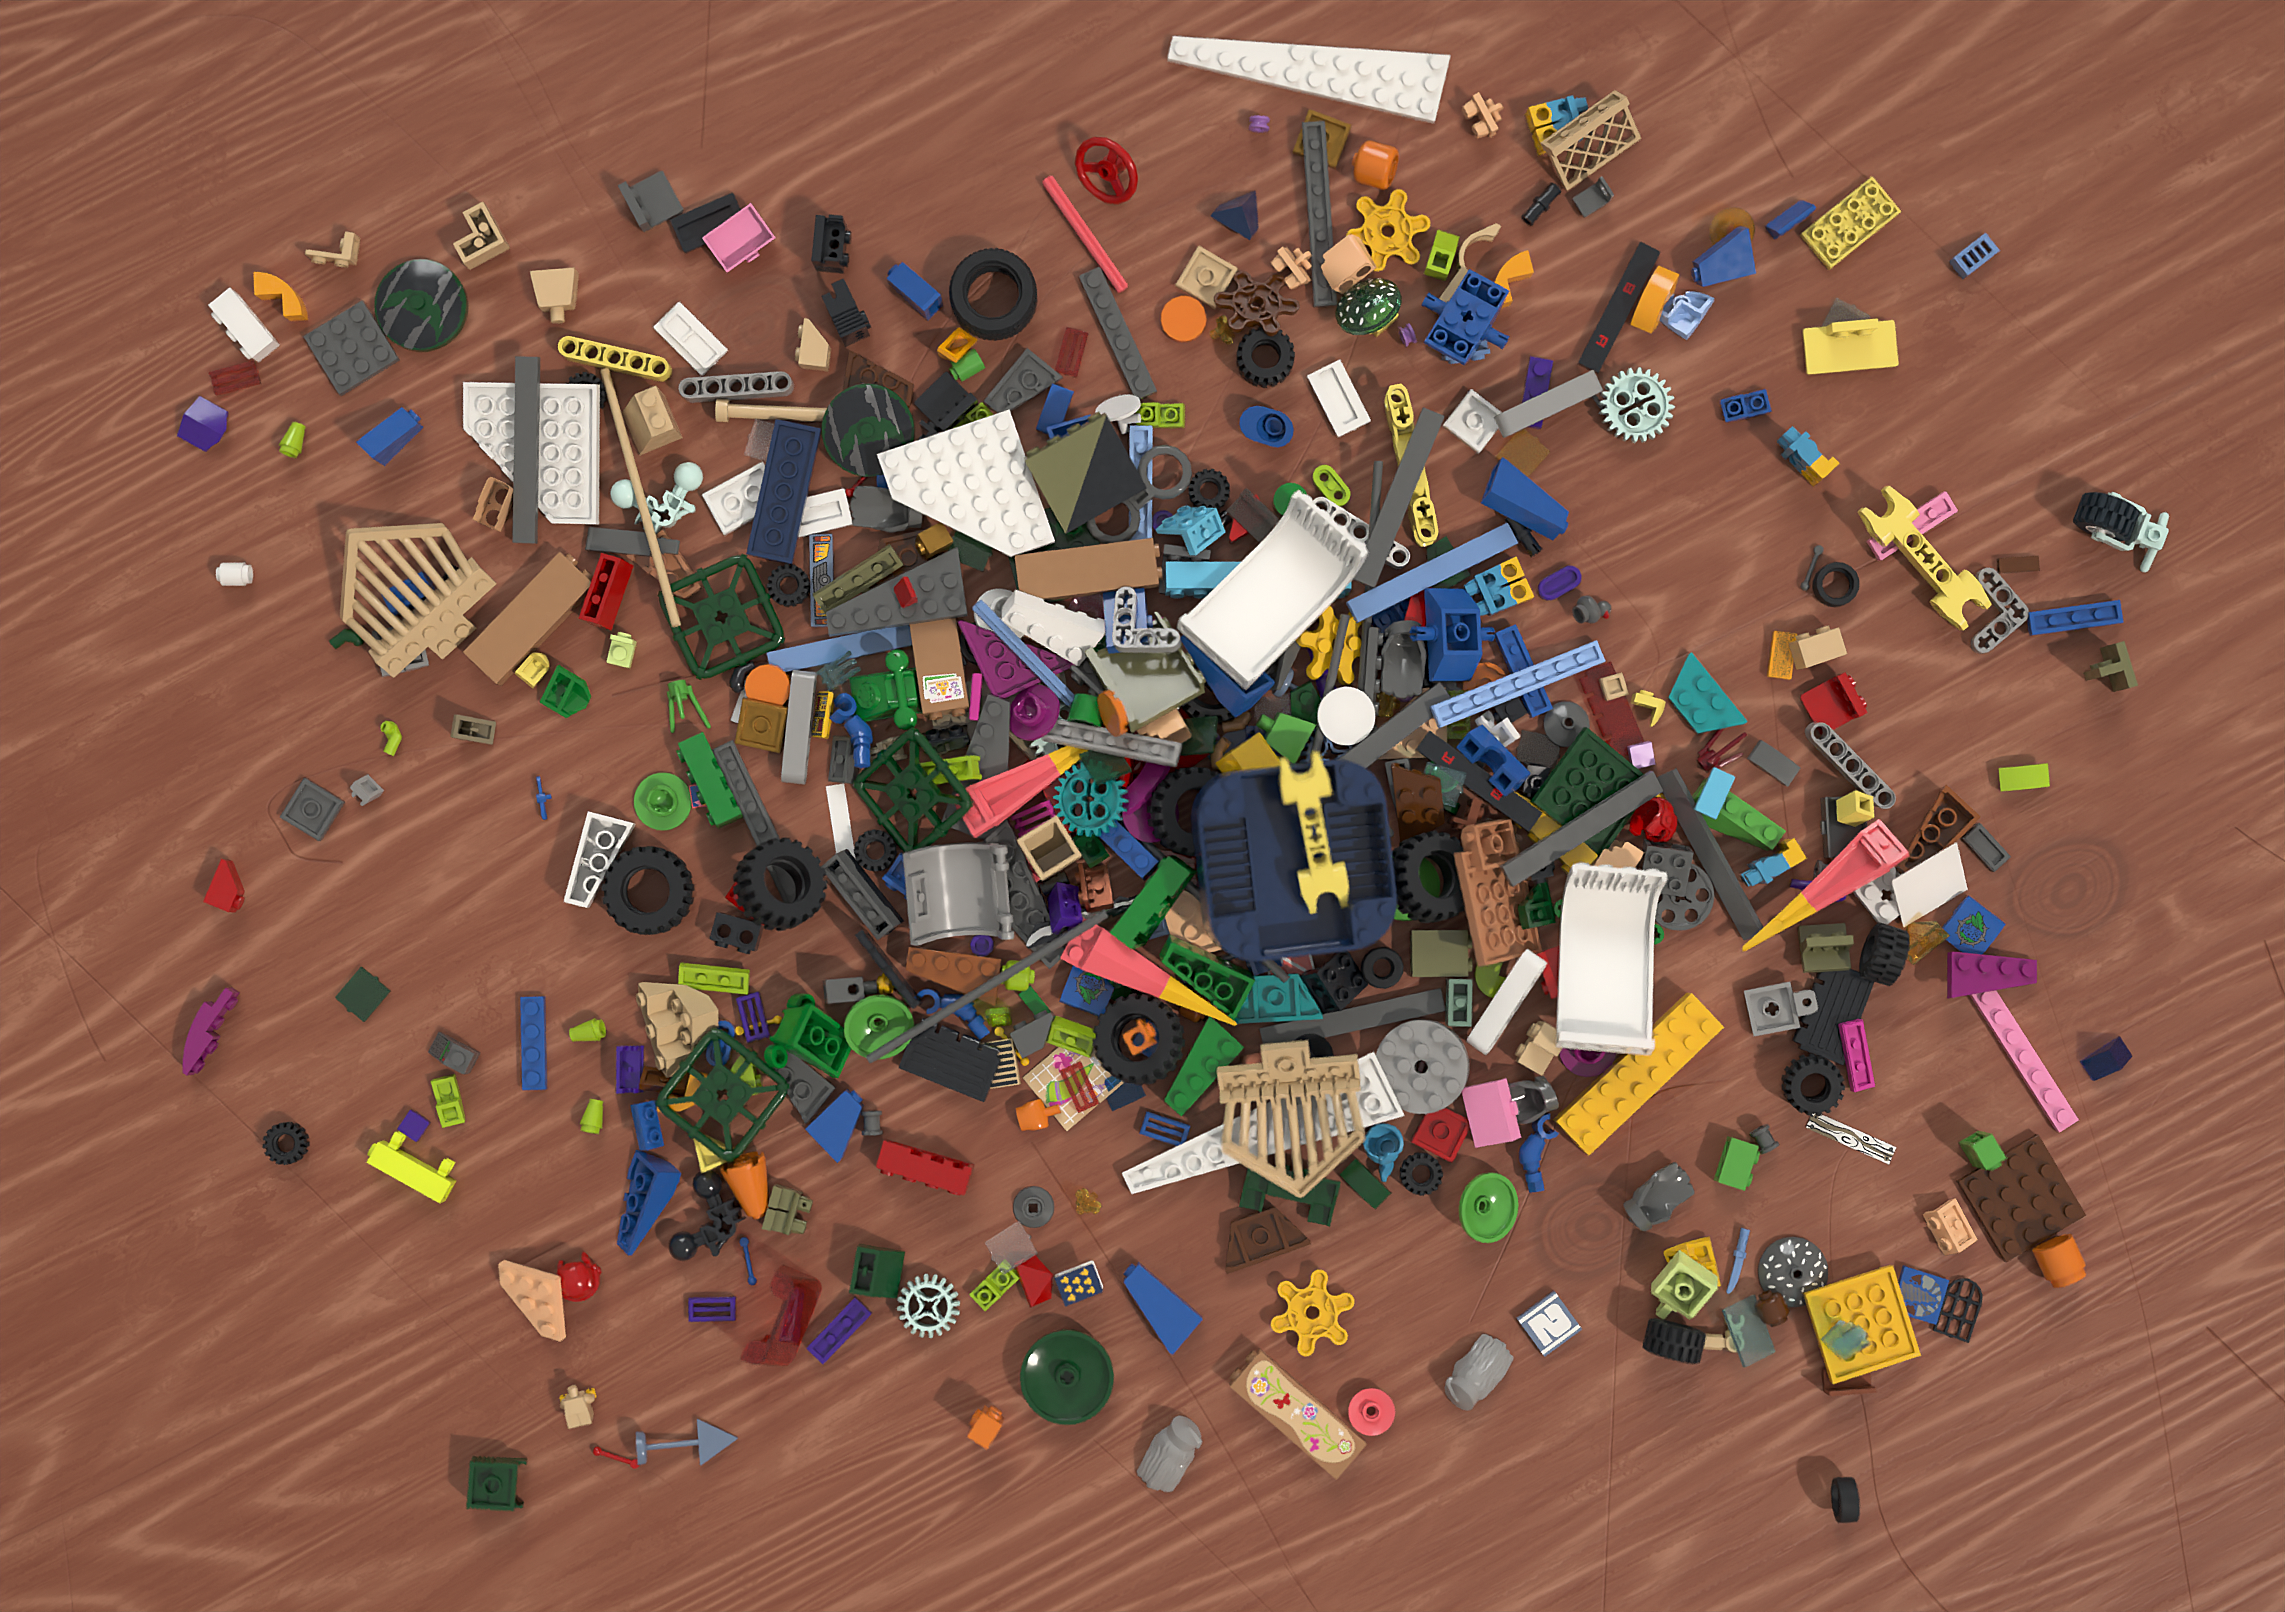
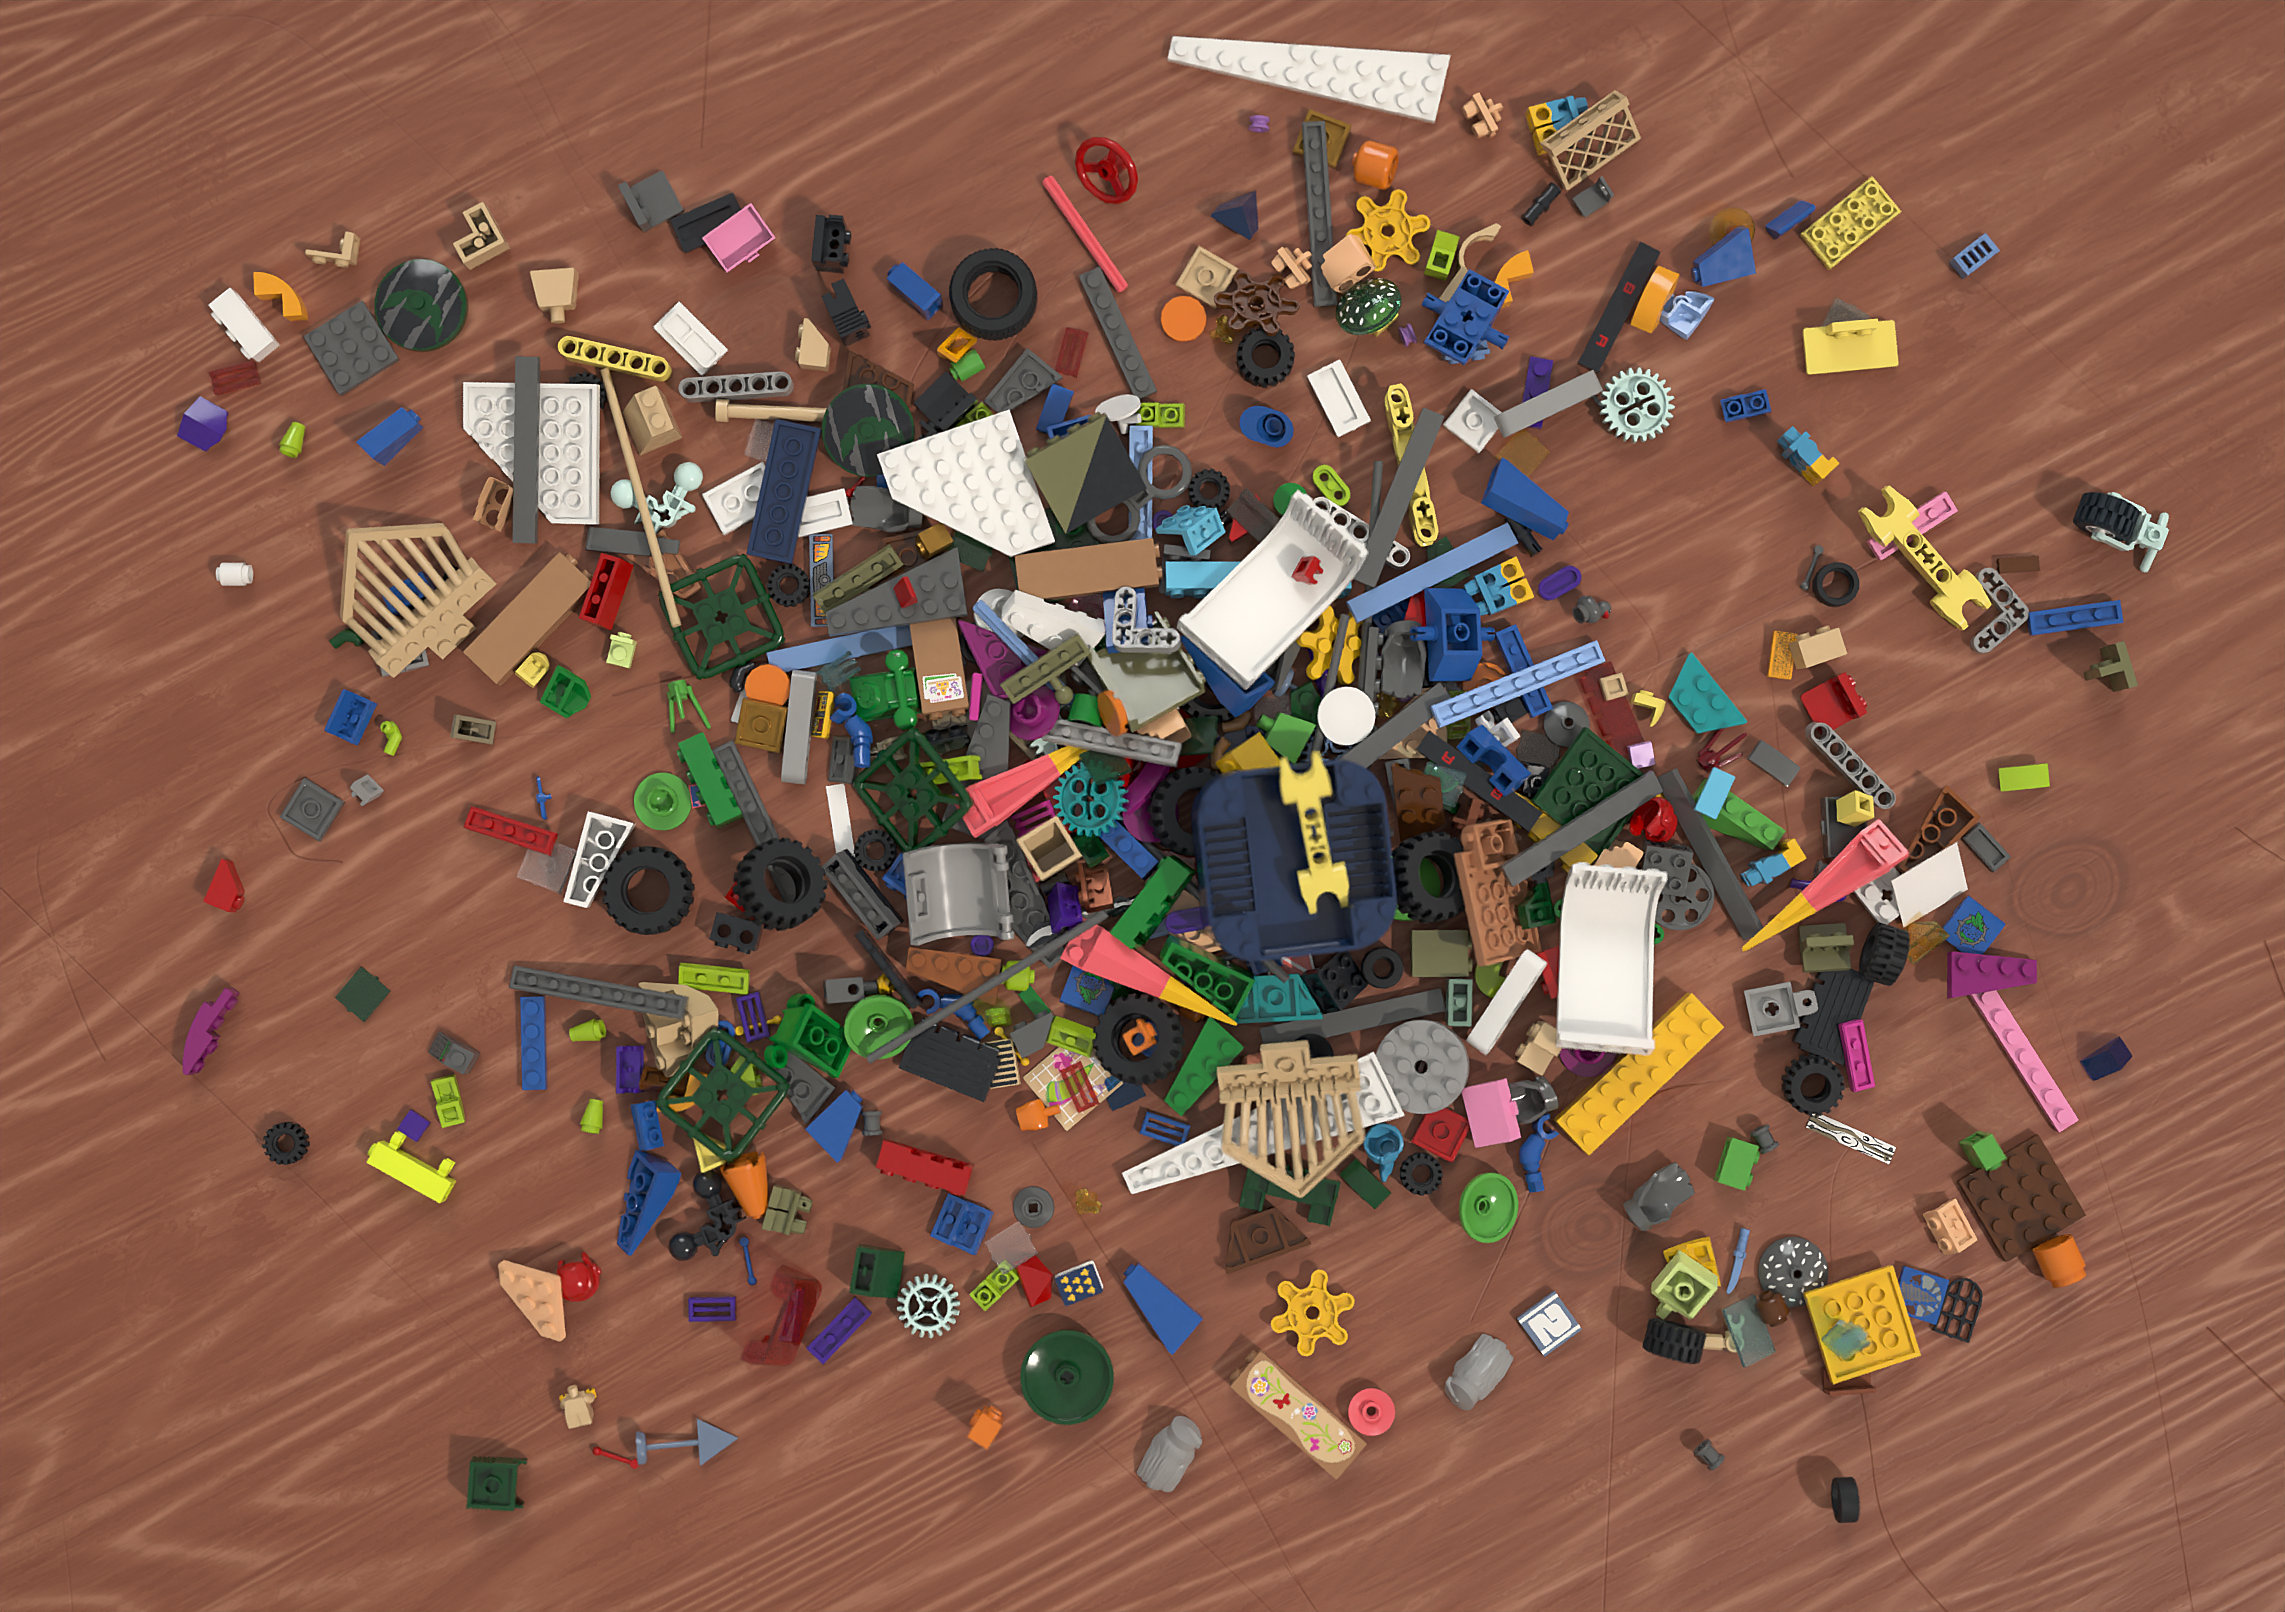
(350, 717): none -> blue bracket
(510, 830): none -> red tile
(548, 870): none -> clear plate
(599, 992): none -> dark grey tile
(962, 1224): none -> blue slope
(1046, 669): none -> olive plate
(1184, 921): none -> dark purple tile
(1305, 570): none -> red tile
(1709, 1454): none -> dark grey bush

